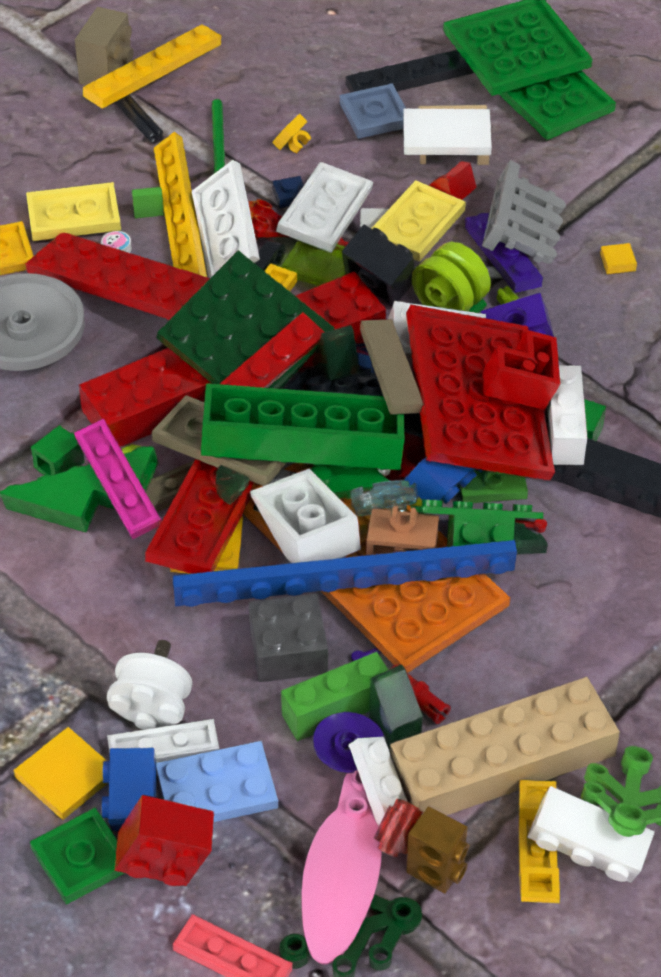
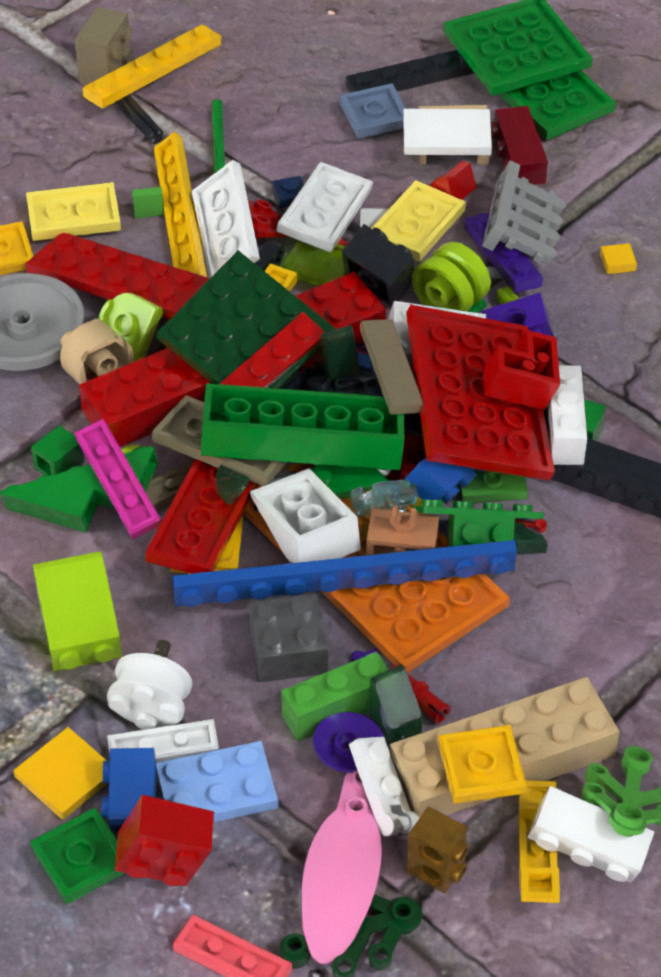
(77, 611): none -> lime slope
(93, 351): none -> tan brick
(117, 240): tile -> none
(133, 320): none -> lime tile
(292, 134): yellow tile -> none
(395, 827): clear red brick -> none
(482, 764): none -> yellow tile
(520, 143): none -> dark red brick

